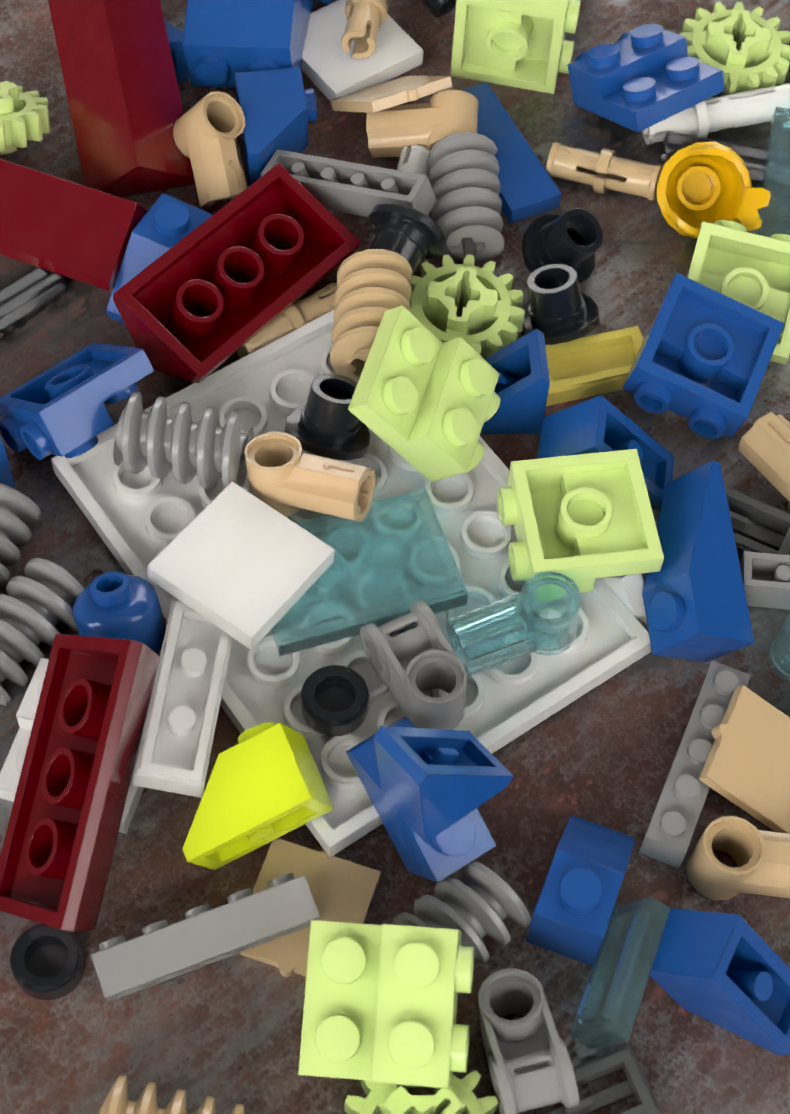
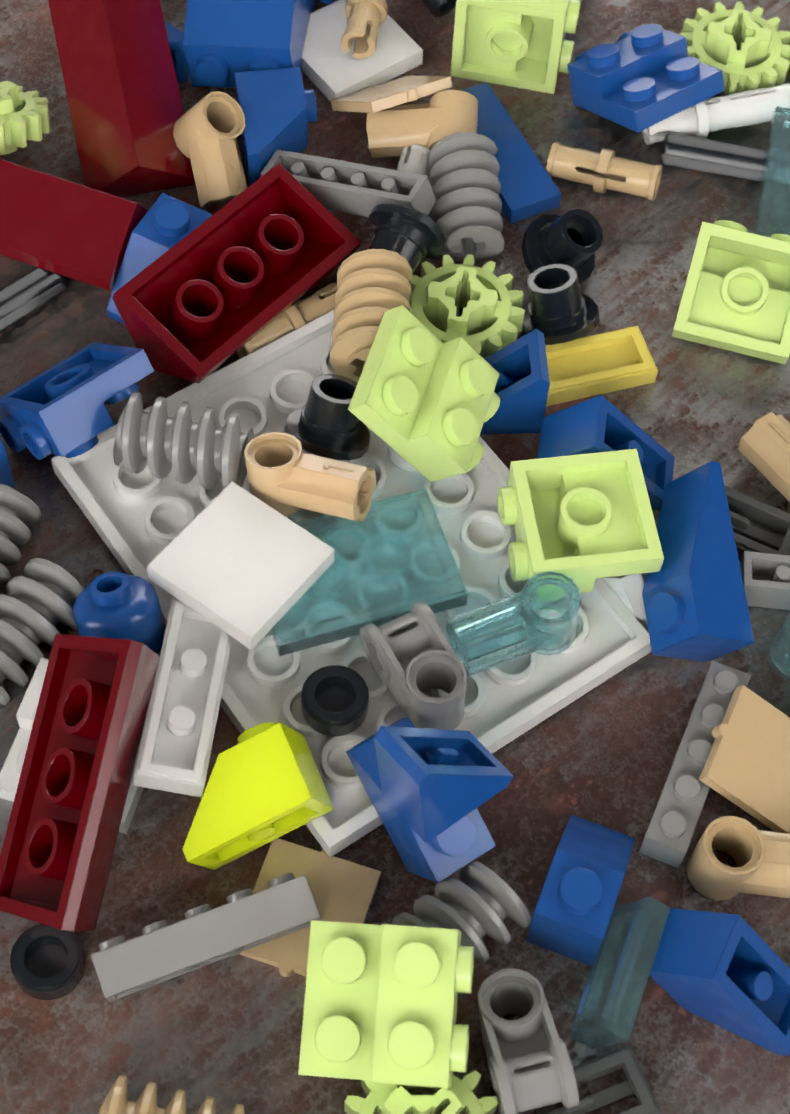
(703, 358): blue plate -> none
(708, 185): yellow hat -> none

